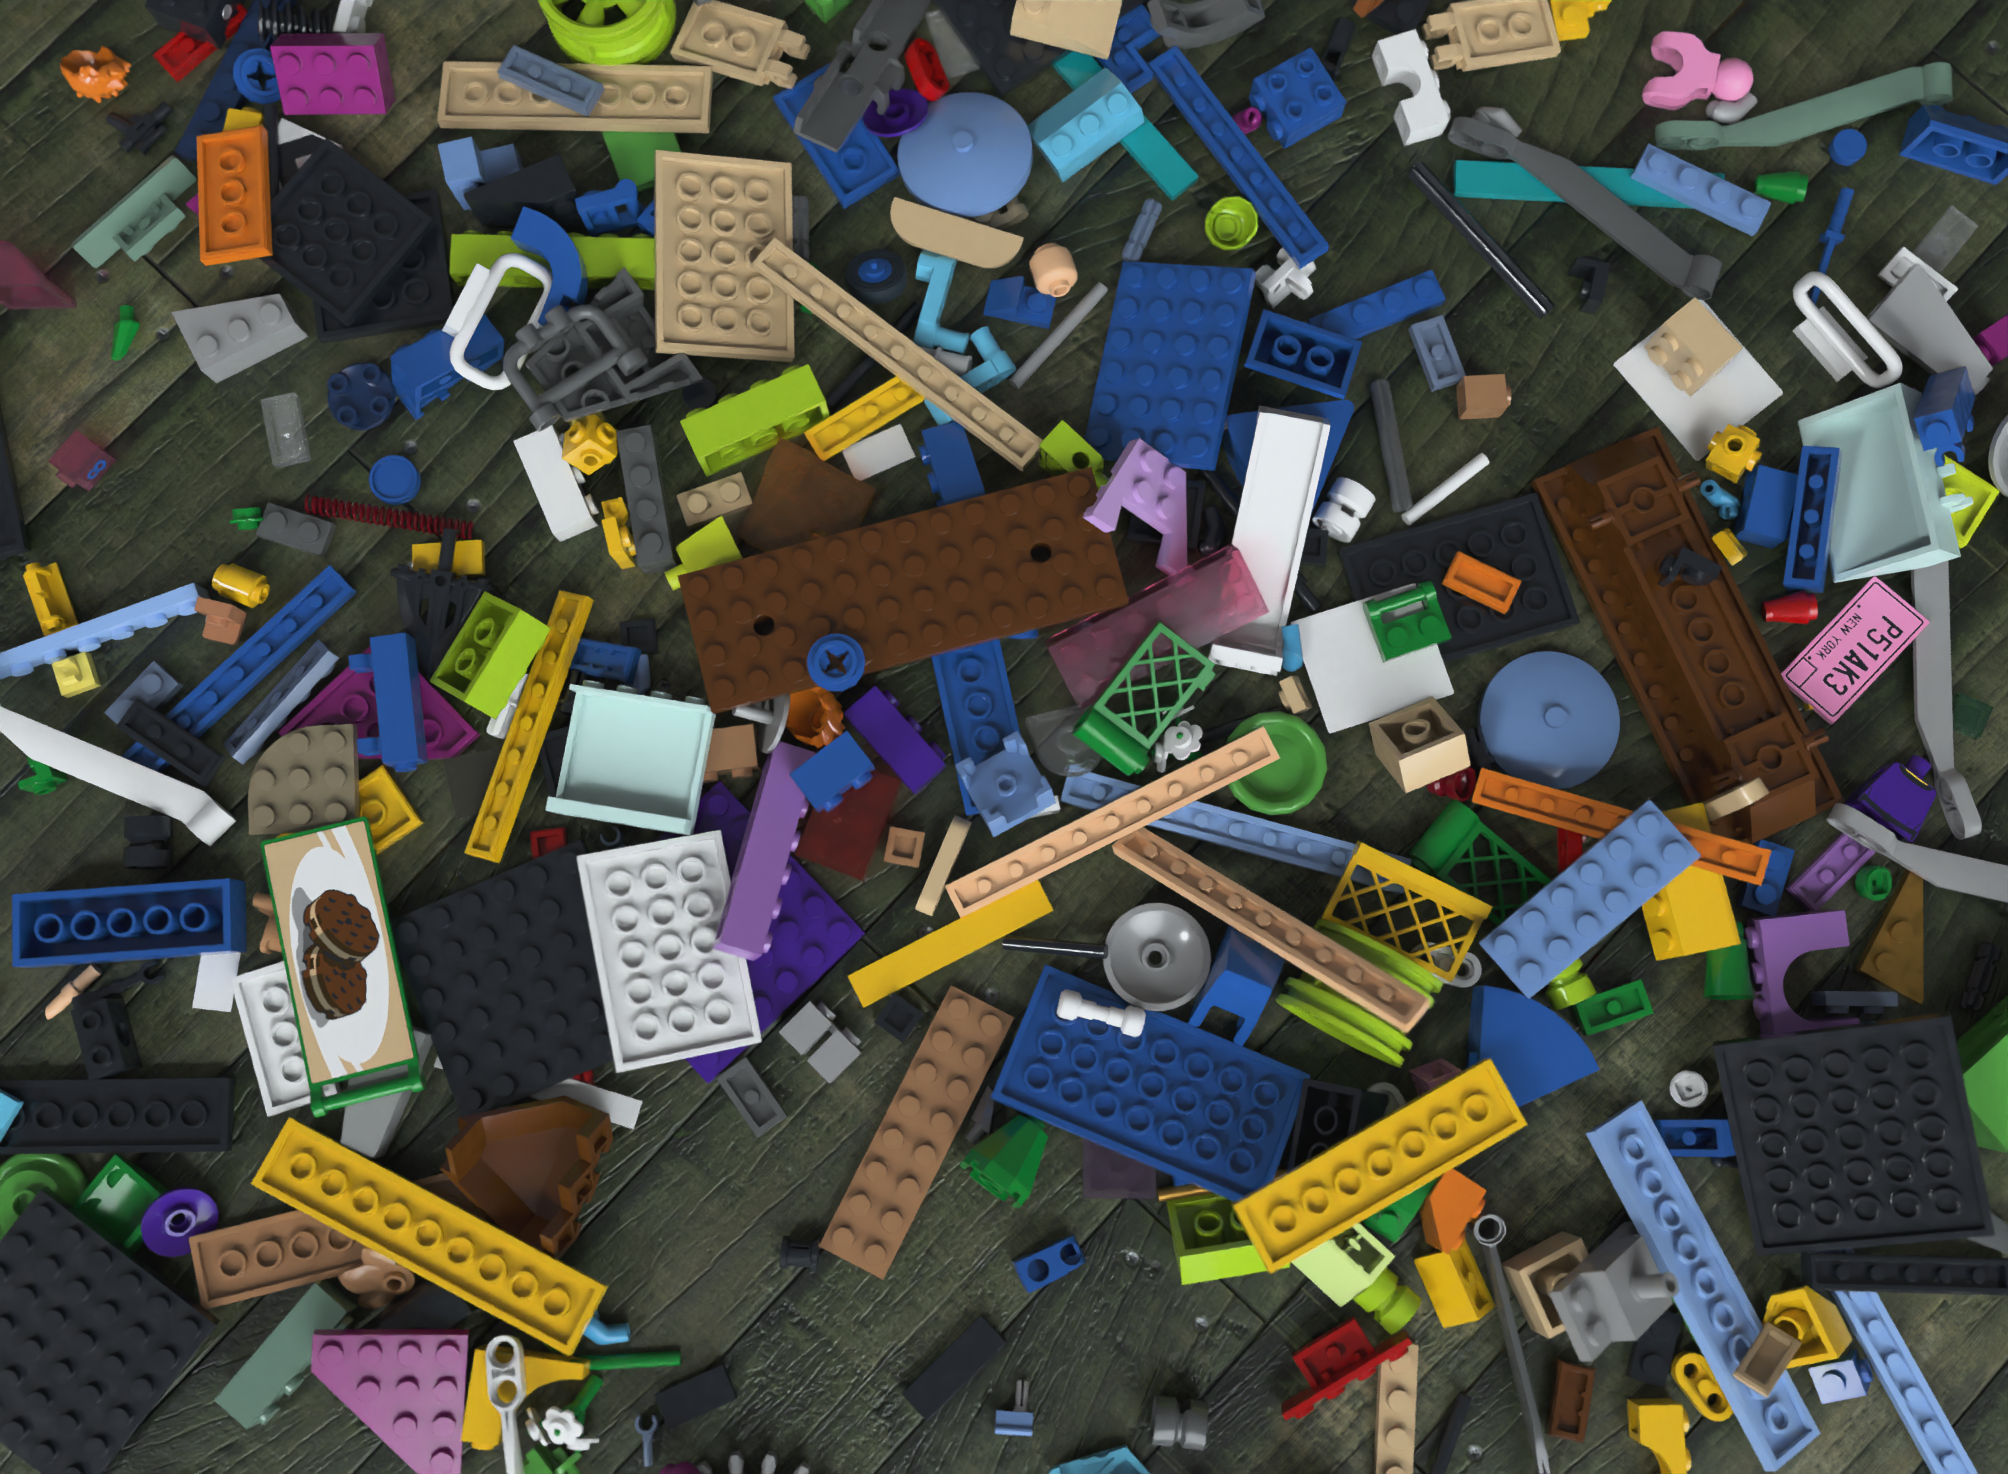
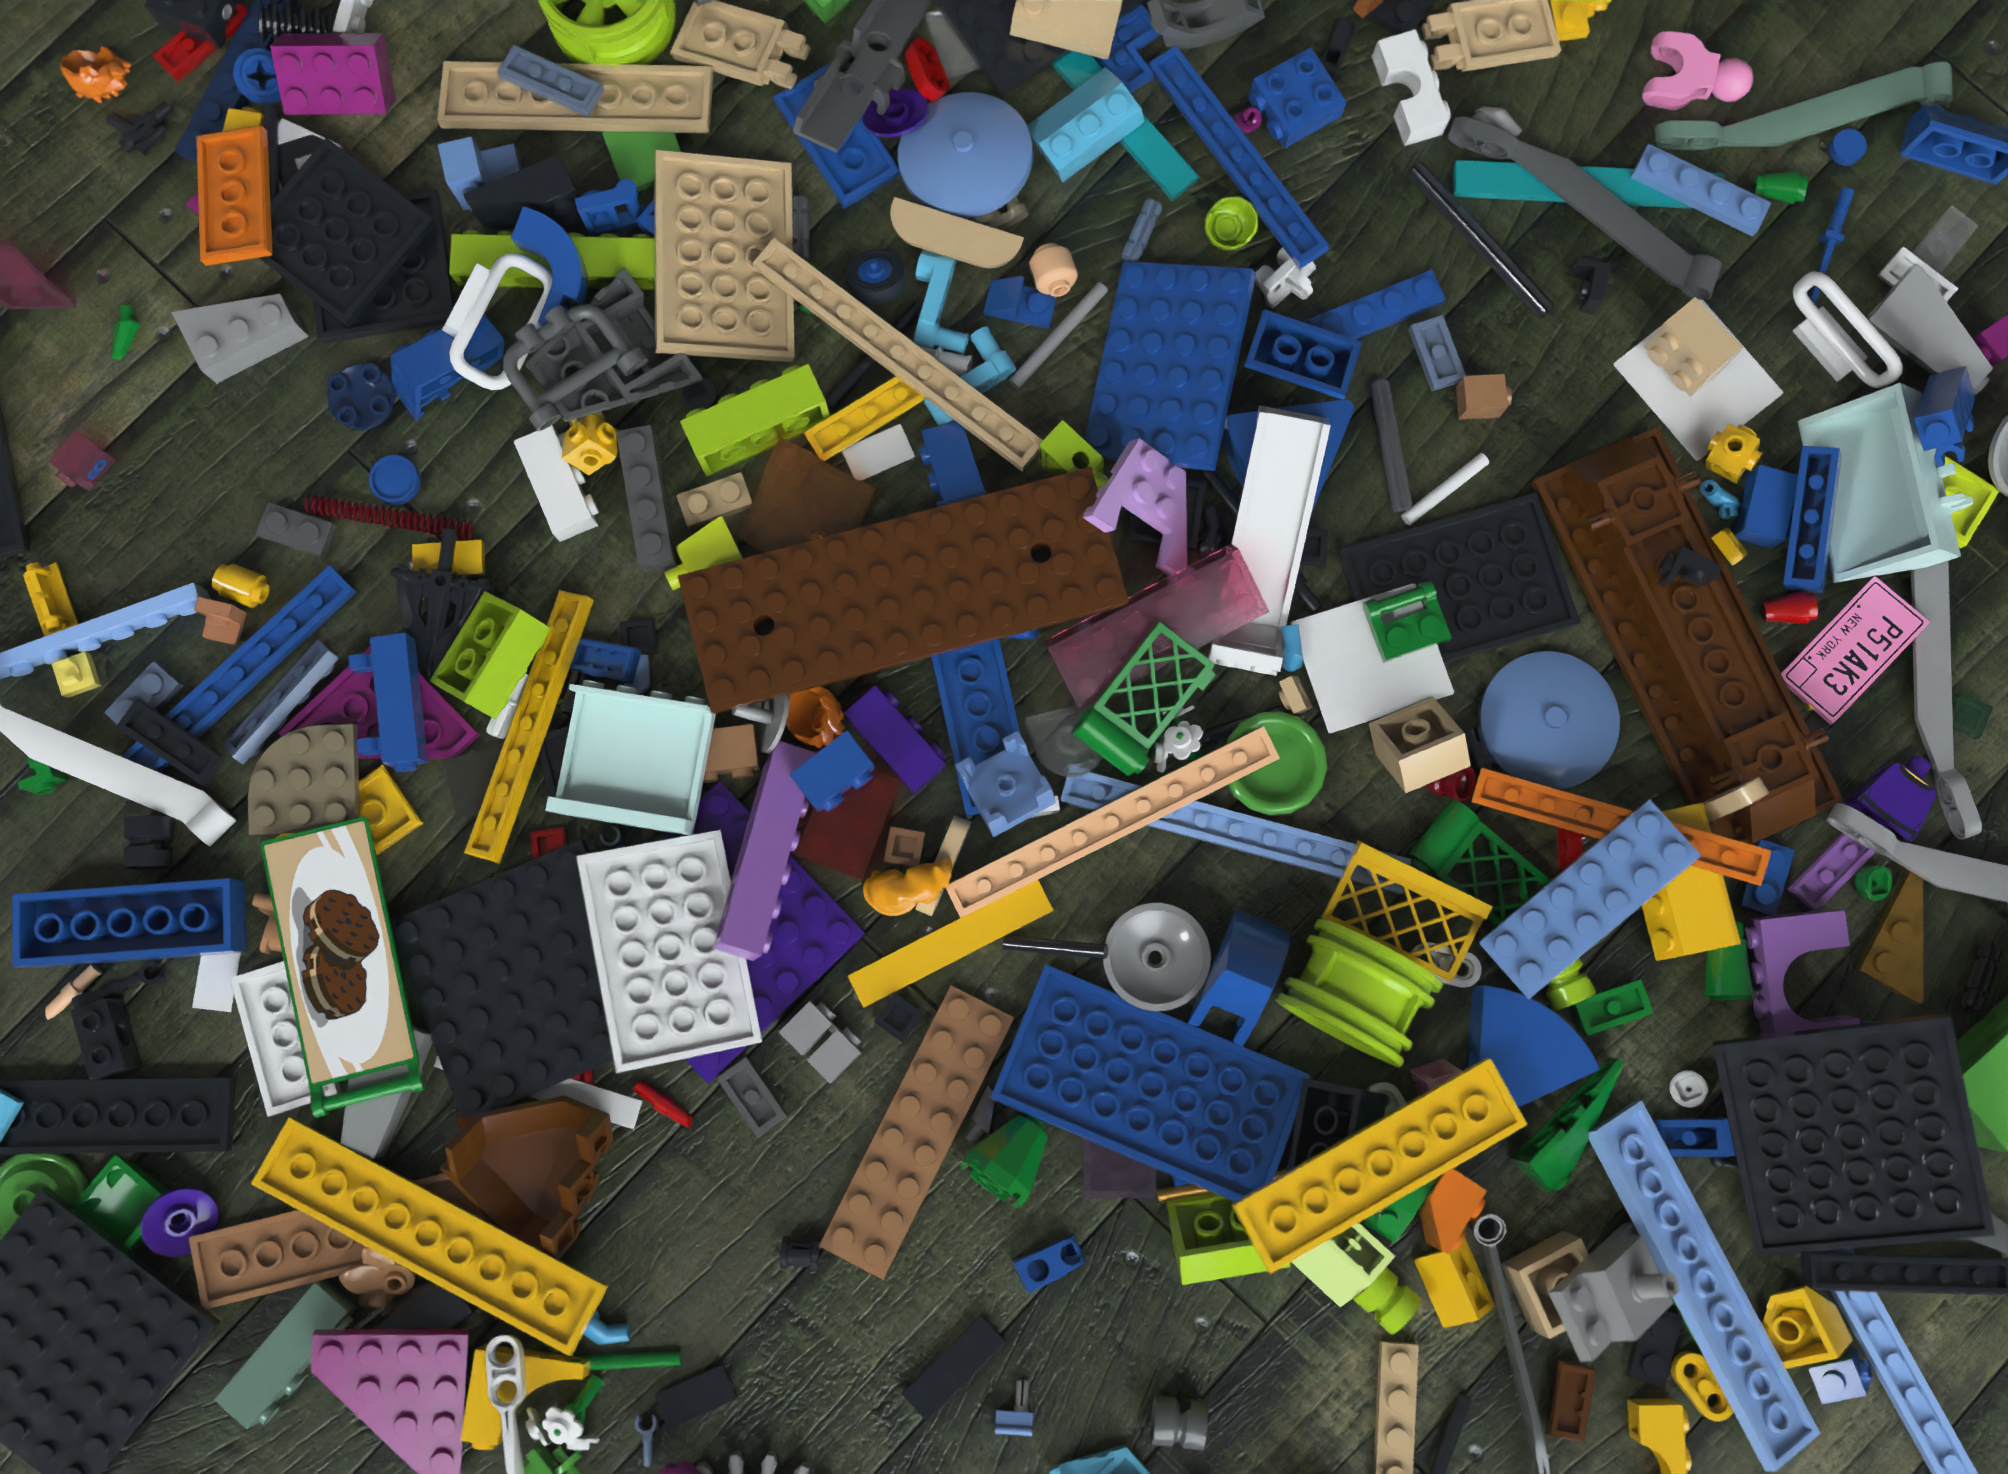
(139, 217): sand green bracket -> none
(247, 518): green plate -> none
(285, 430): clear plate -> none
(617, 535): yellow hinge -> none
(663, 1103): none -> red piece
(819, 662): blue gear -> none
(898, 893): none -> light orange animal
(1129, 1020): white piece -> none
(1274, 929): light nougat plate -> none
(1337, 1360): red bracket -> none
(1342, 512): white wheel -> none
(1481, 582): orange tile -> none
(1561, 1140): none -> green wedge
(1730, 112): light grey arm -> none
(1766, 1359): tan tile -> none
(1840, 1000): sand blue plate -> none

